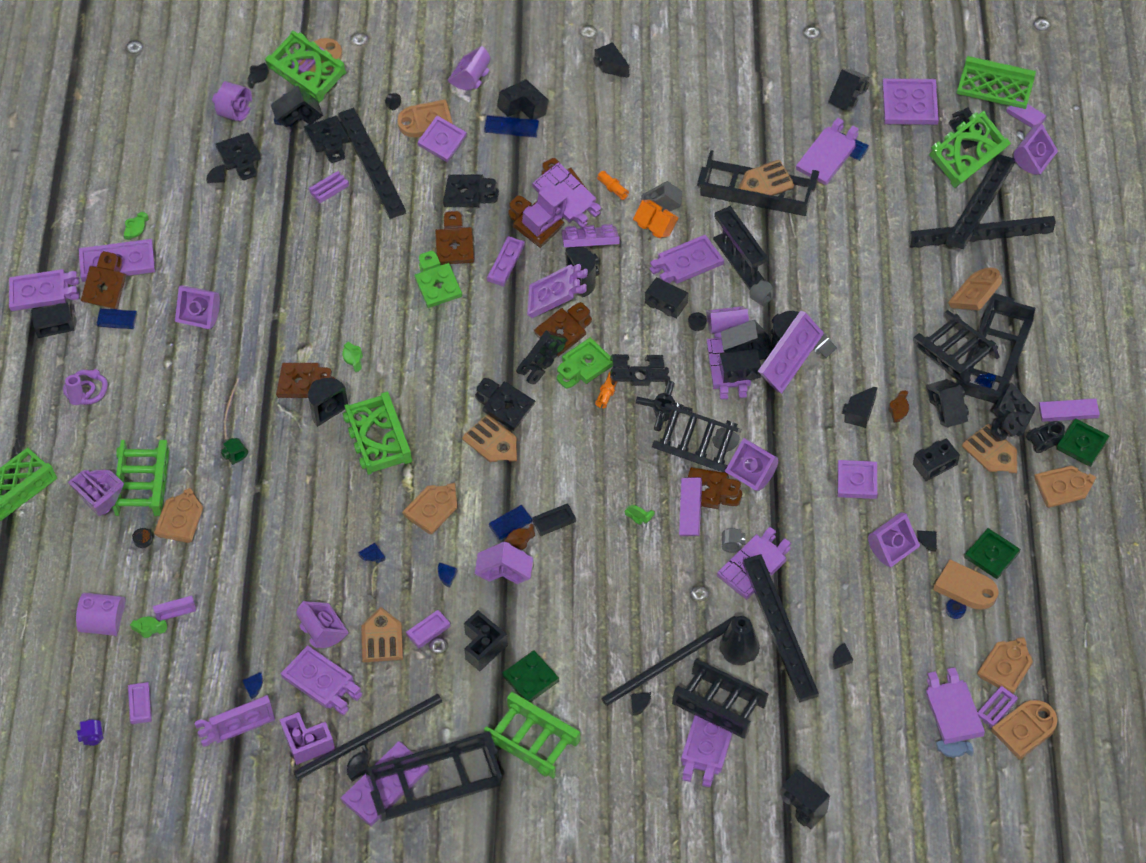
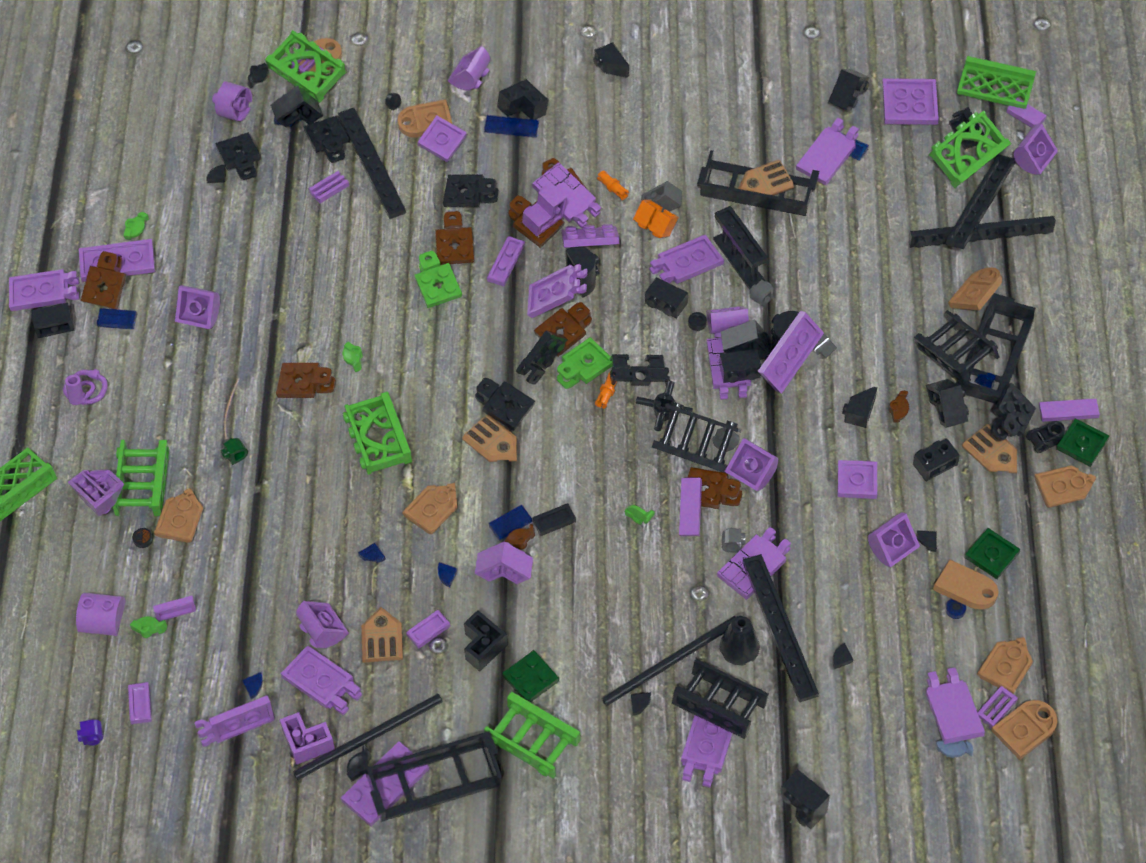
(326, 399): black brick -> none

